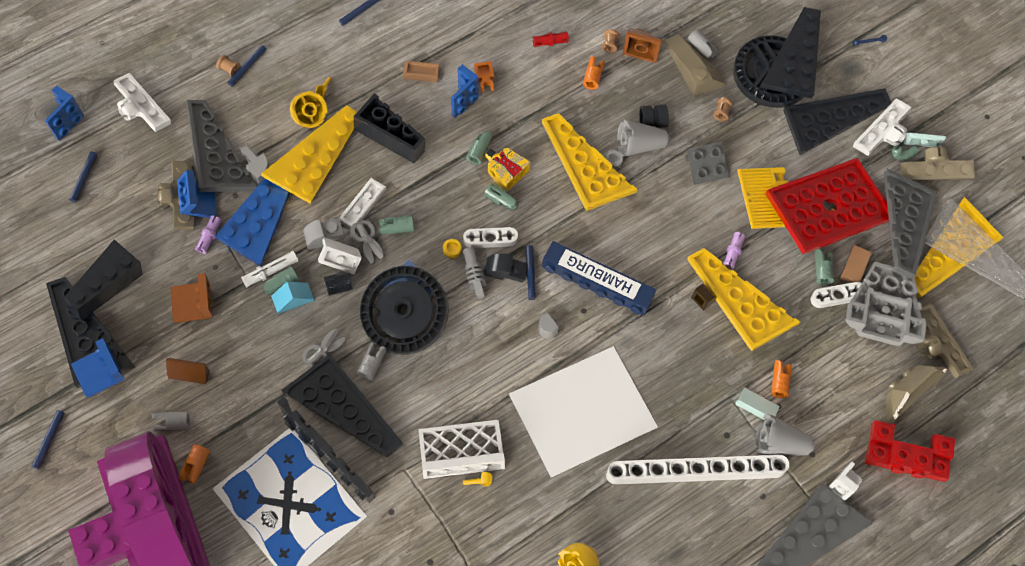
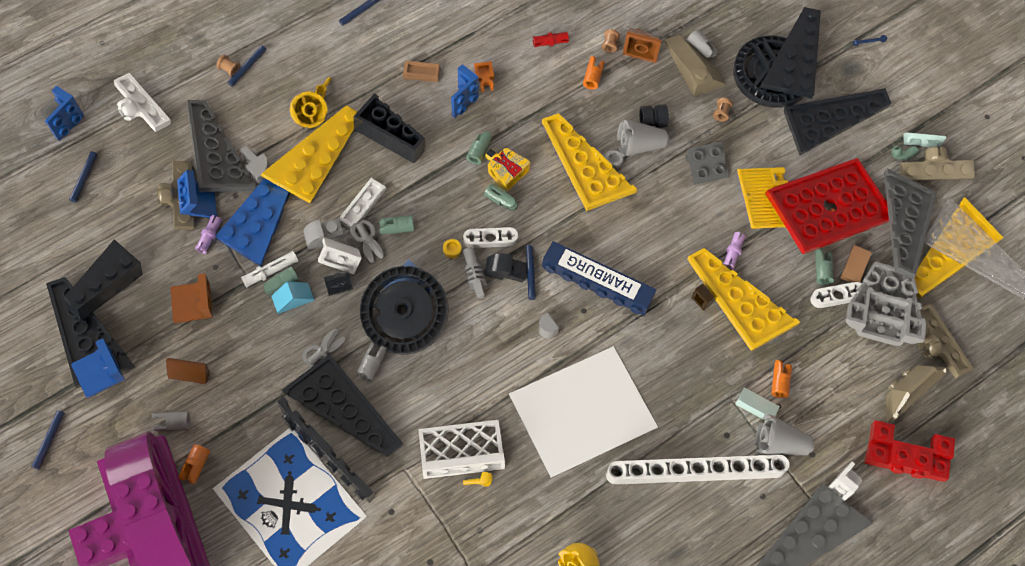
(884, 128): white plate -> none

